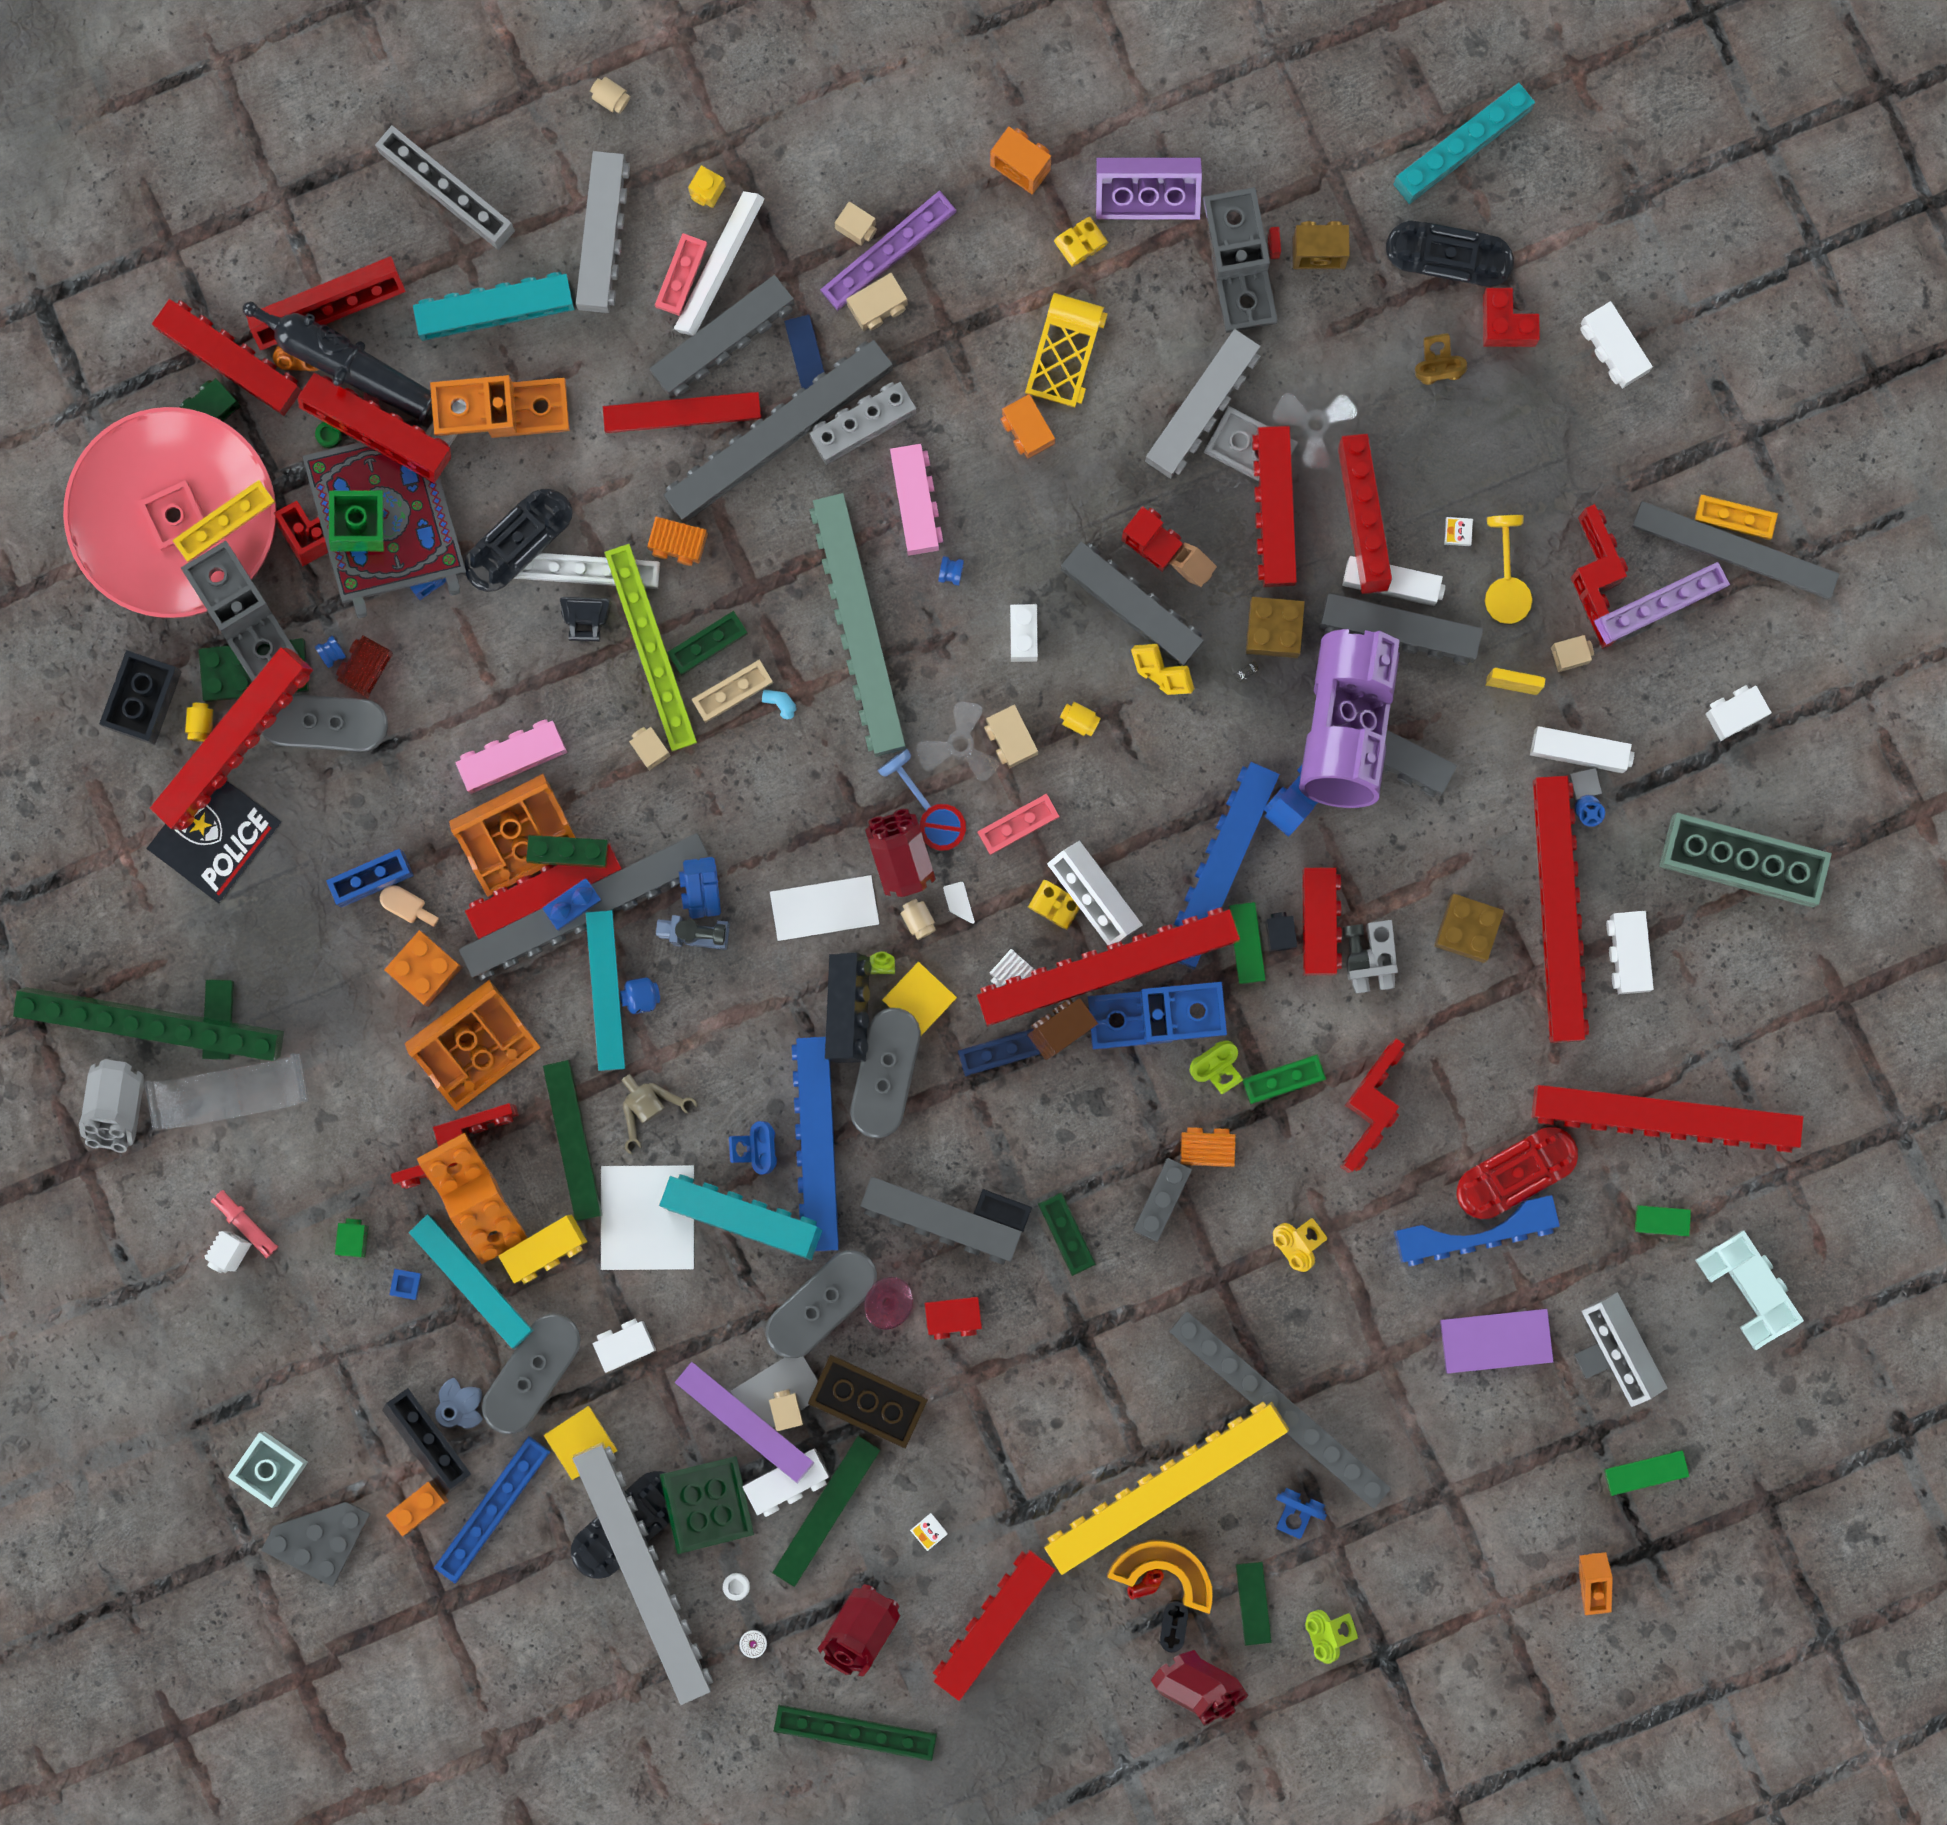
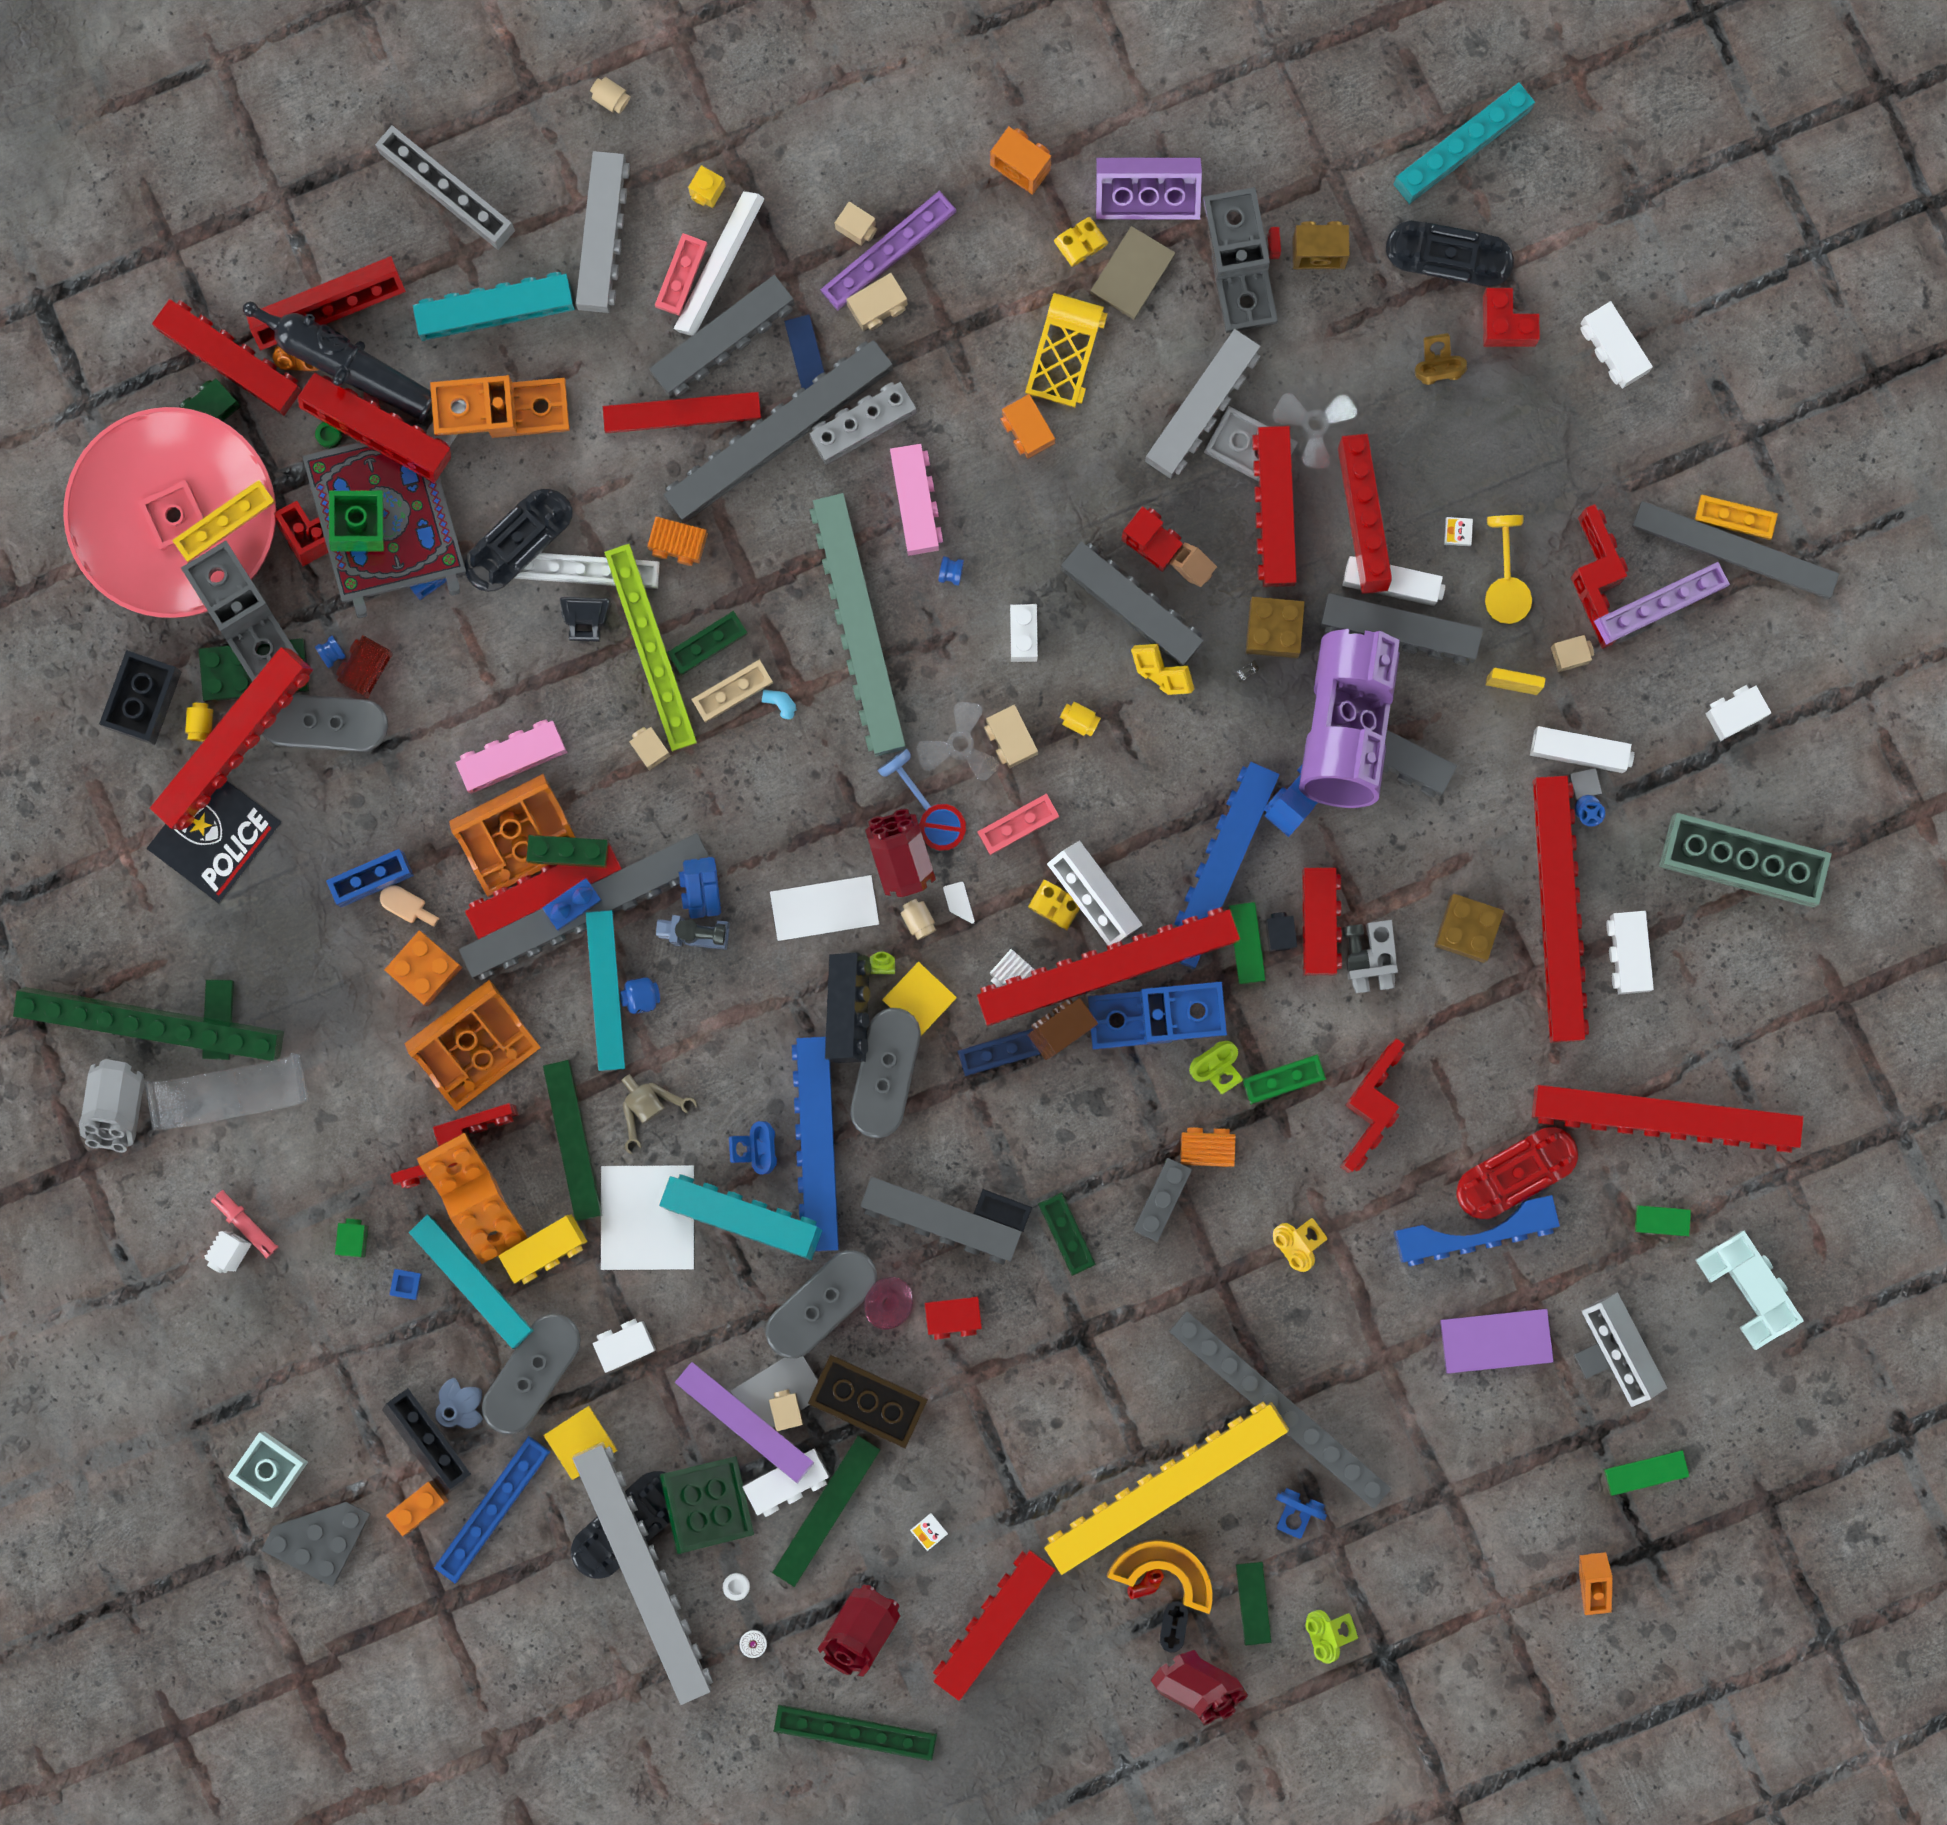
(1132, 272): none -> dark tan tile

